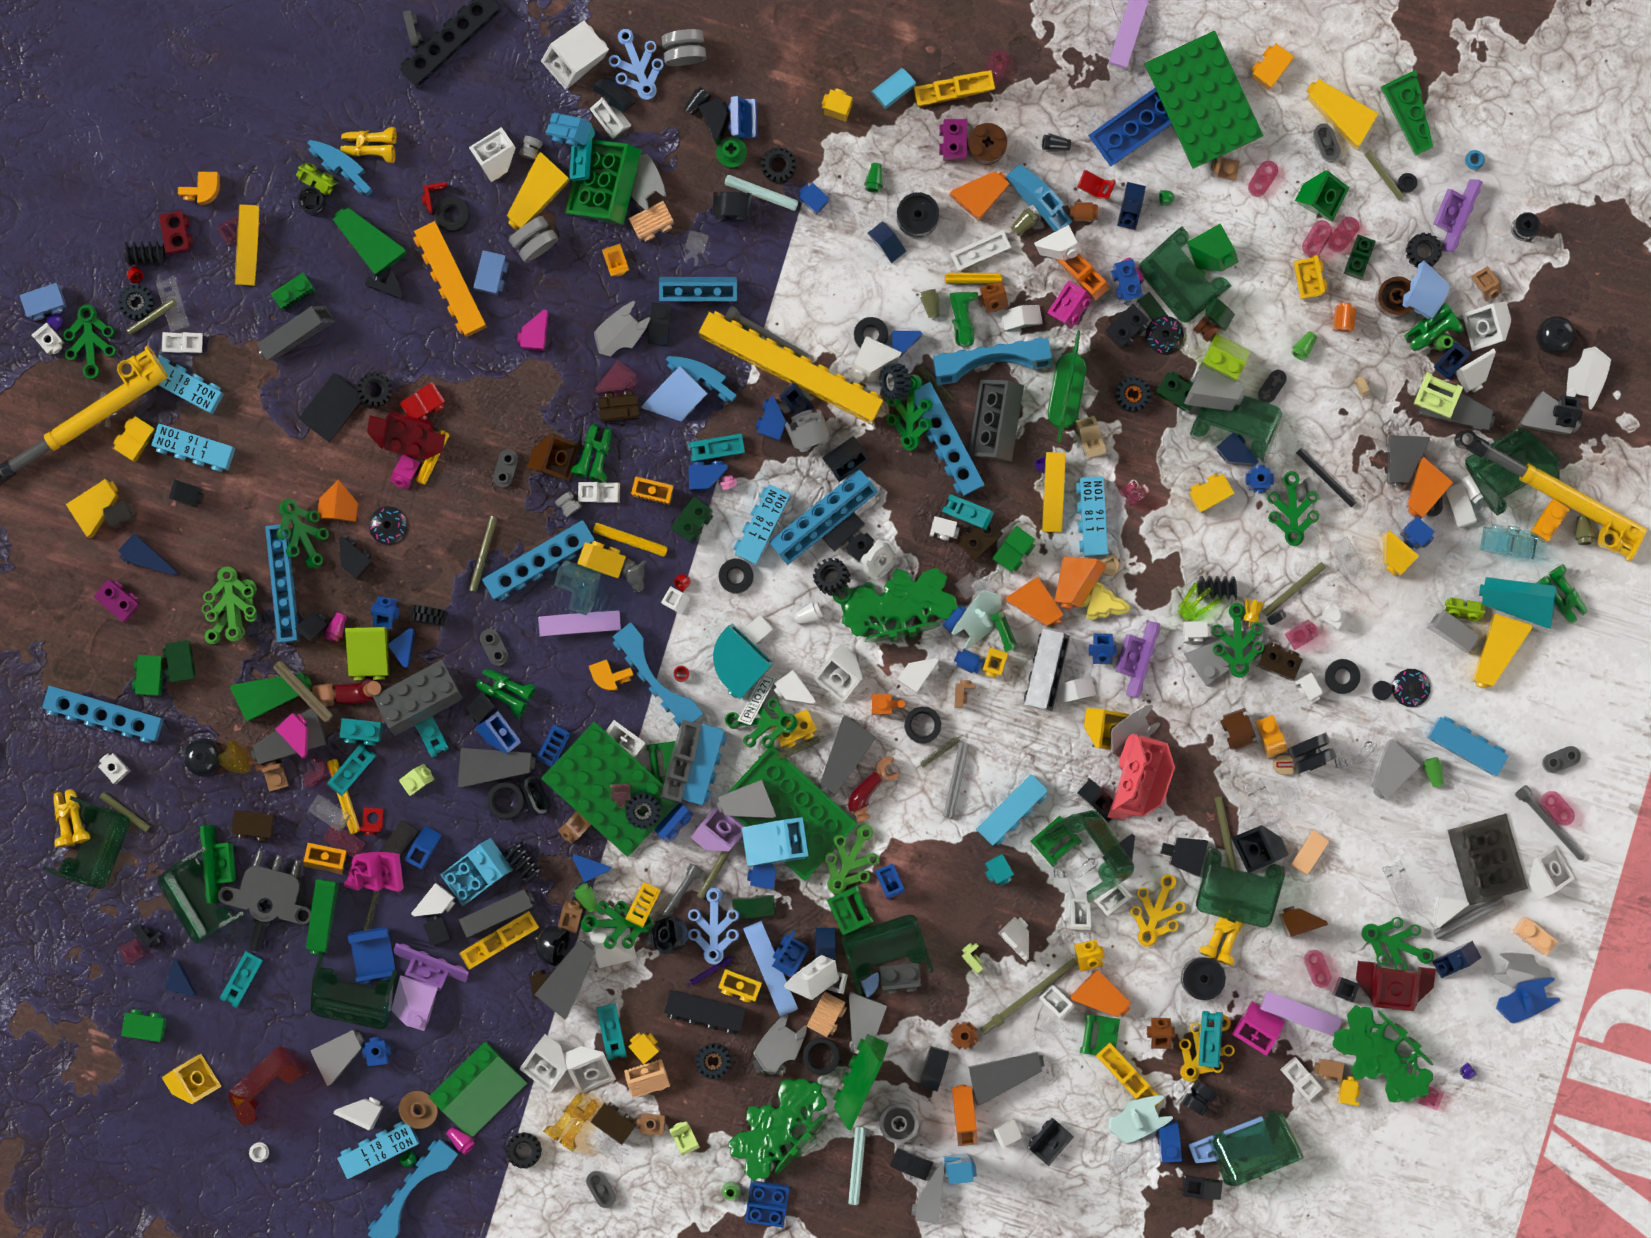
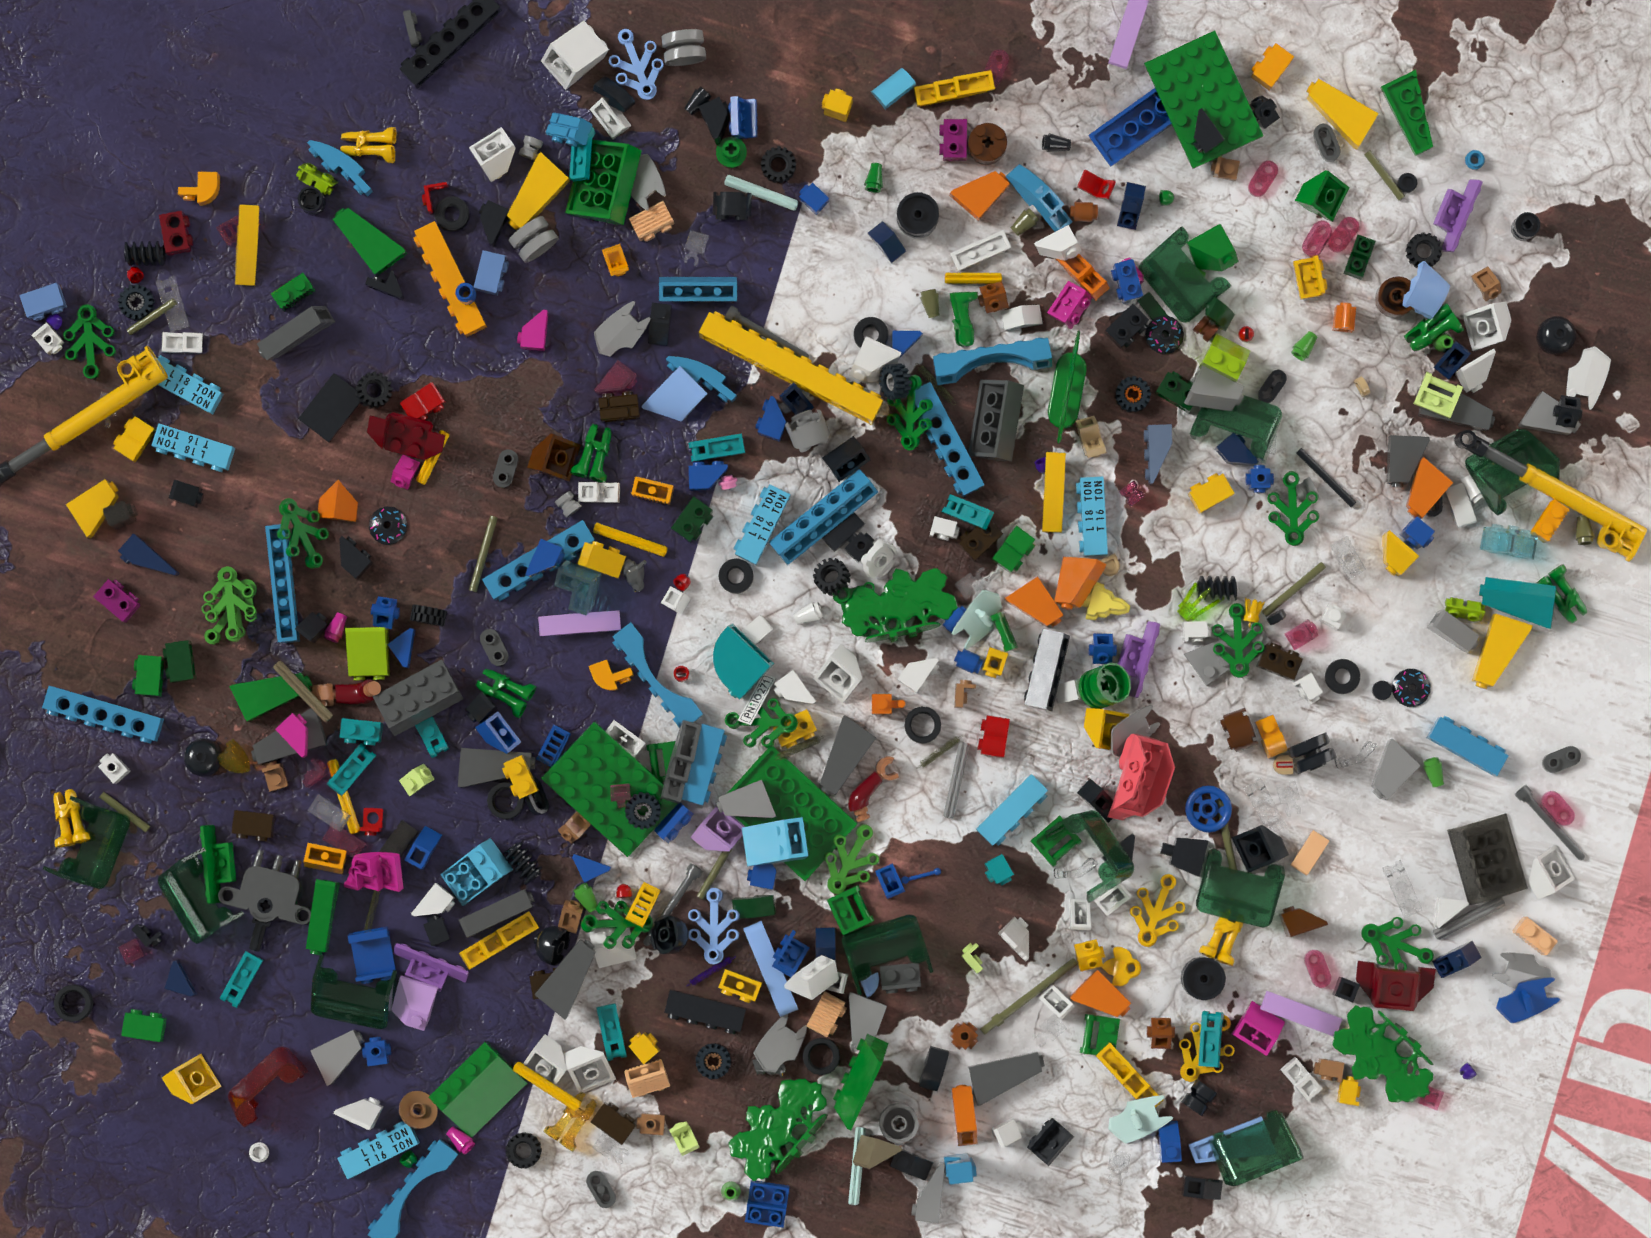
(59, 999): none -> black tyre
(461, 289): none -> blue brick
(493, 220): none -> black slope
(520, 776): none -> yellow brick
(545, 558): none -> blue slope
(547, 1086): none -> yellow axle
(623, 891): none -> red hinge
(873, 1151): none -> dark tan slope
(937, 871): none -> blue hinge
(994, 736): none -> red brick
(1104, 686): none -> green wheel
(1119, 966): none -> yellow plate
(1158, 444): none -> sand blue slope
(1196, 797): none -> blue plate
(1206, 134): none -> black slope
(1241, 334): none -> red hinge
(1264, 111): none -> black brick

